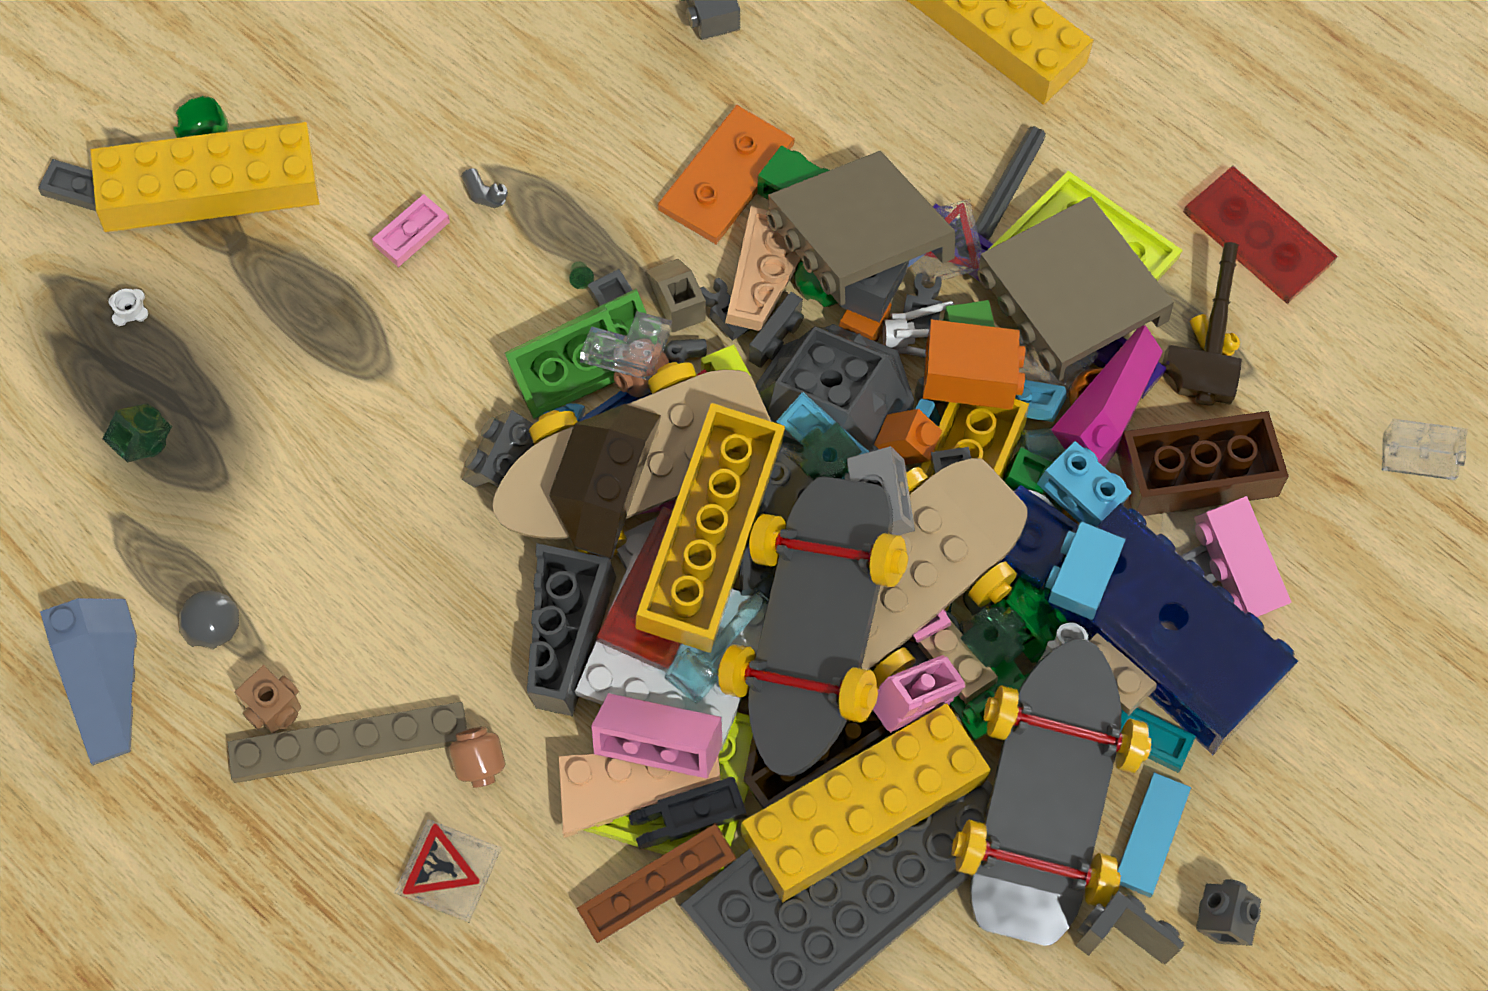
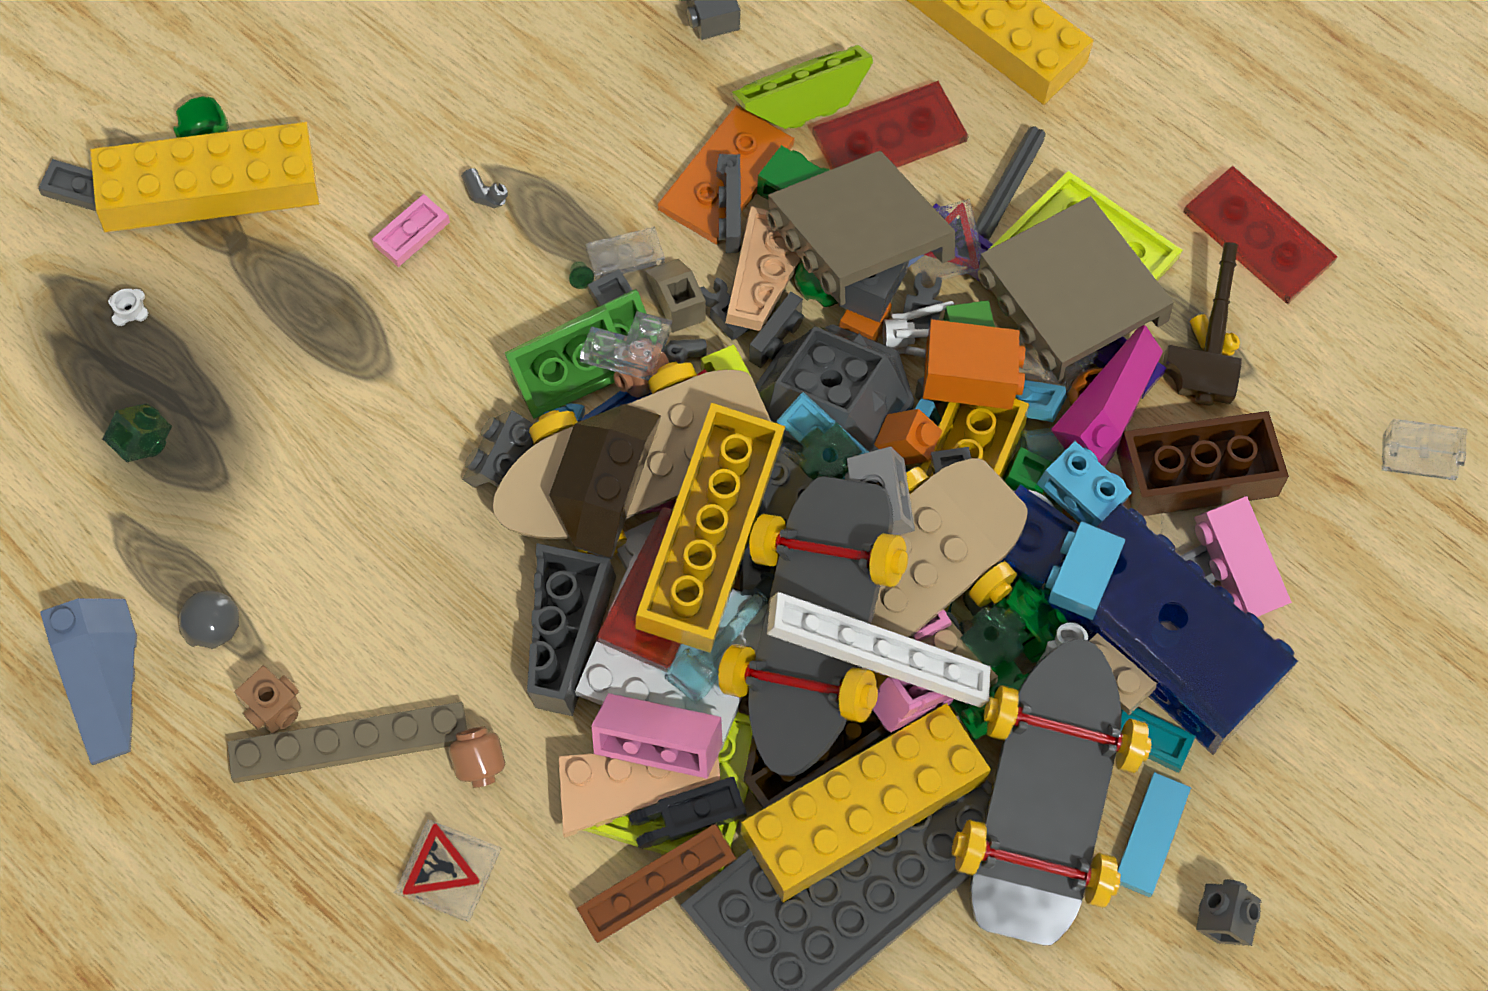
(625, 252): none -> clear plate
(730, 198): none -> dark grey hinge
(807, 88): none -> lime wedge
(878, 649): none -> white plate
(900, 127): none -> clear red plate
(1130, 918): dark grey bracket -> none

